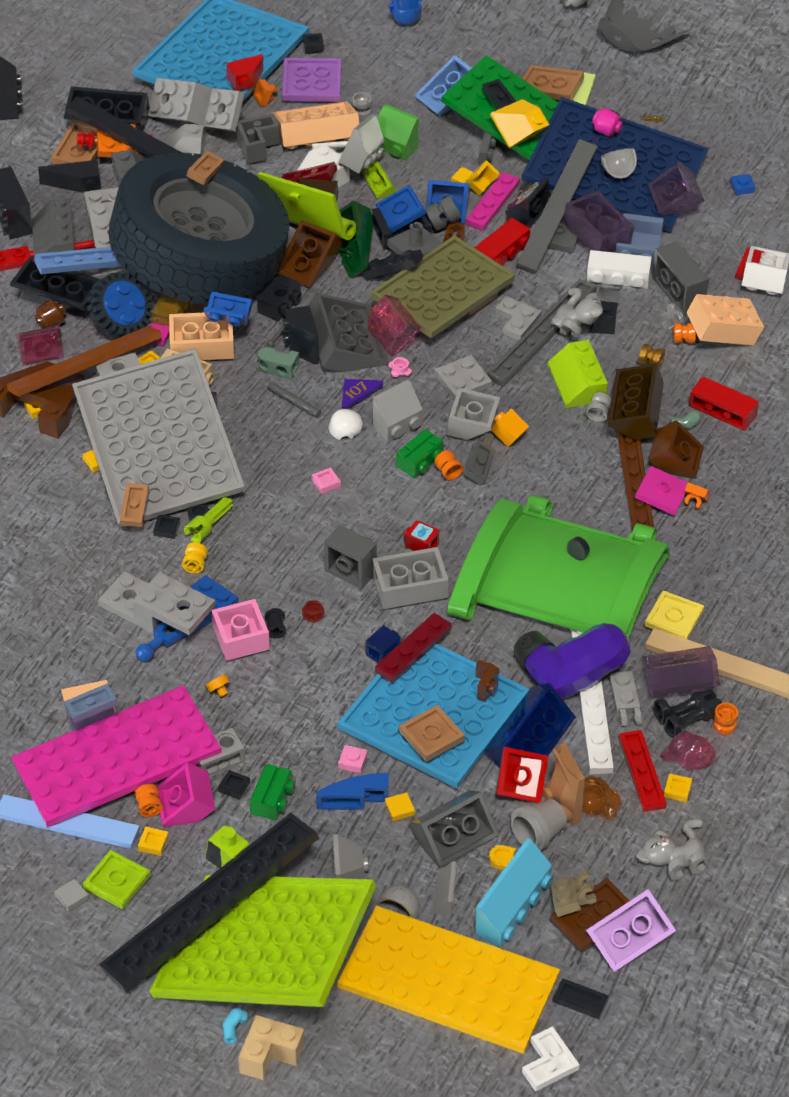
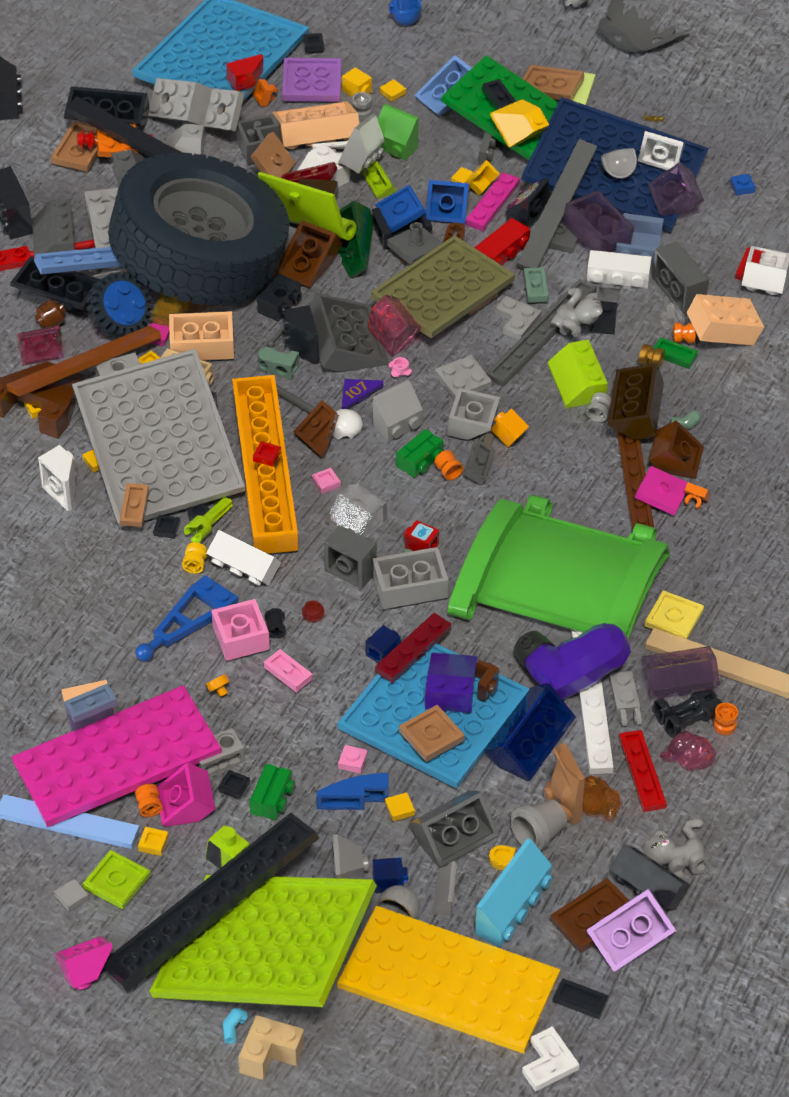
(58, 475): none -> white slope
(73, 176): black slope -> none
(84, 961): none -> dark pink slope
(157, 602): light grey bracket -> none
(205, 168): medium nougat plate -> none
(228, 308): blue bracket -> none
(243, 559): none -> white brick
(266, 486): none -> light orange brick
(267, 453): none -> red tile
(272, 157): none -> medium nougat plate
(288, 670): none -> bright pink plate
(318, 428): none -> reddish brown wing
(355, 82): none -> yellow brick
(357, 510): none -> clear slope
(388, 873): none -> clear blue brick
(392, 90): none -> yellow tile
(393, 263): black plate -> none
(450, 211): dark grey wheel -> none
(451, 682): none -> dark purple slope
(522, 775): red slope -> none
(536, 285): none -> sand green plate
(571, 893): dark tan plate -> none
(578, 548): black tile -> none
(607, 121): dark pink head -> none
(645, 873): none -> black brick
(660, 151): none -> white slope
(677, 353): none -> green tile
(677, 787): yellow tile -> none
(723, 403): red brick -> none

